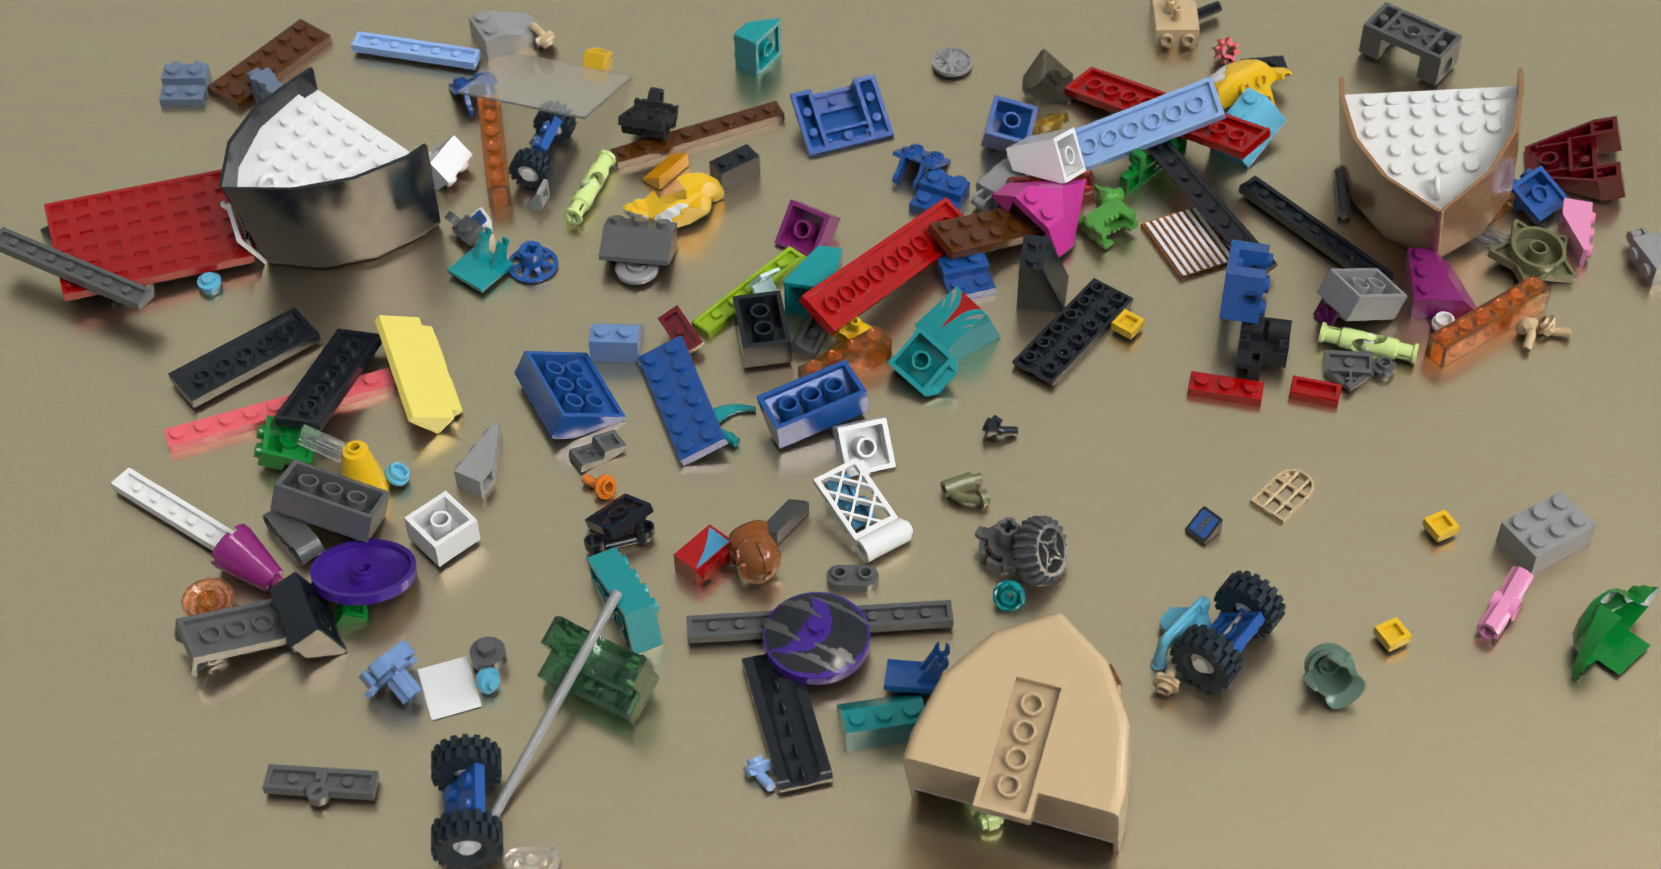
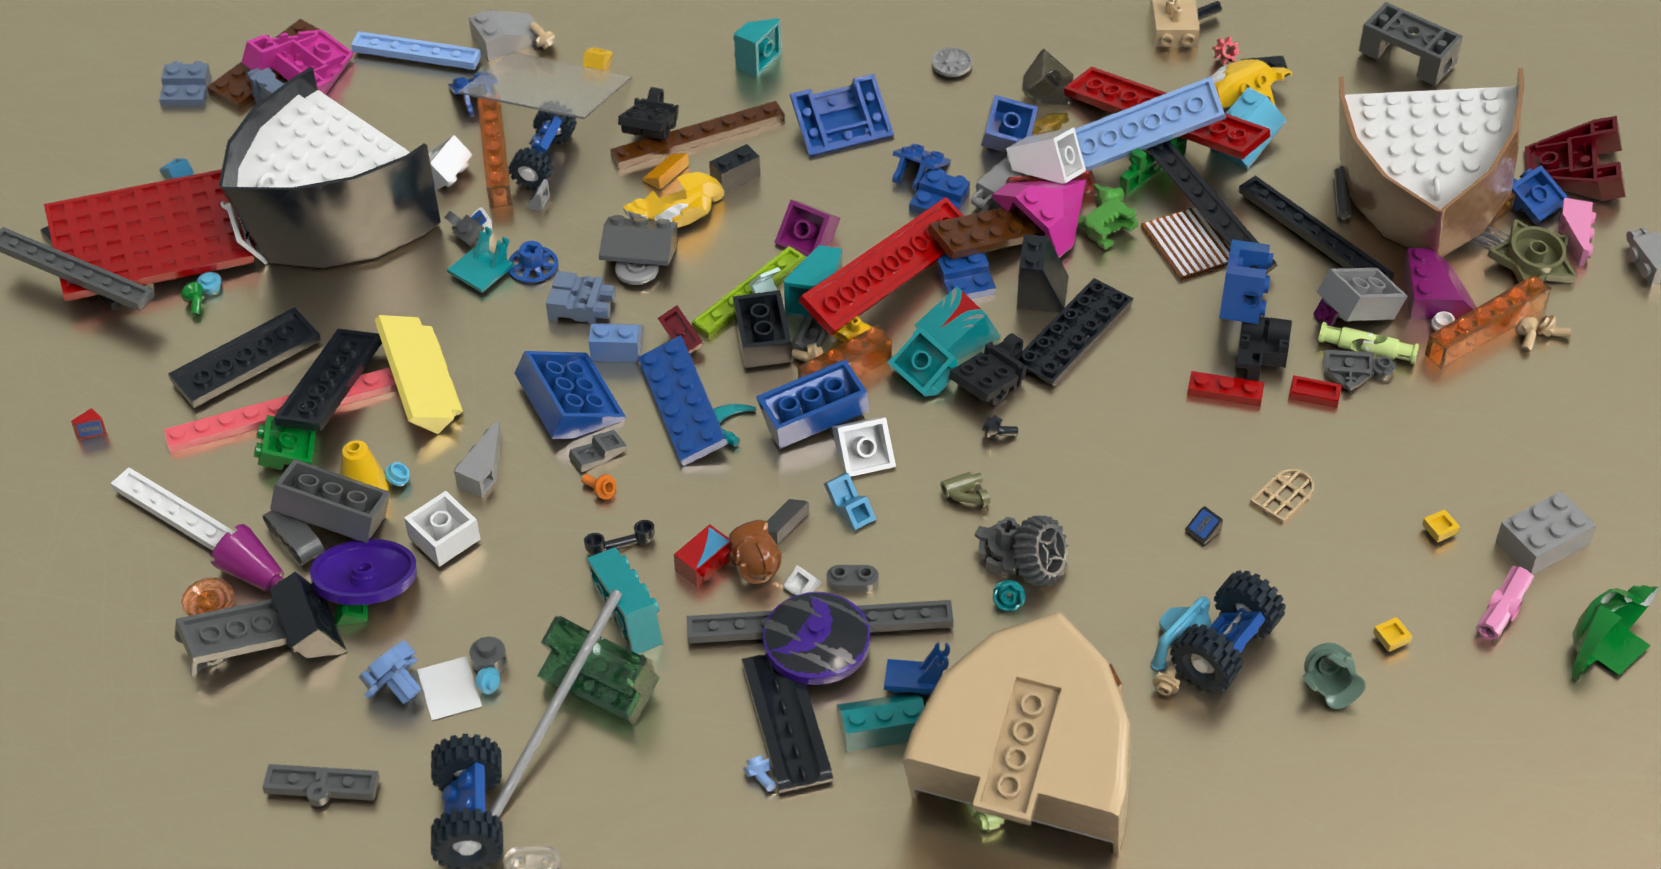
(88, 425): none -> slope
(177, 168): none -> dark azure slope
(193, 293): none -> green plate
(297, 53): none -> dark pink wedge
(321, 443): clear tile -> none
(579, 298): none -> sand blue hips
(589, 187): yellowish green piece -> none
(619, 516): black plate -> none
(801, 582): none -> white slope
(813, 352): none -> tan plate
(881, 536): white piece -> none
(992, 372): none -> black plate
(1127, 324): yellow plate -> none

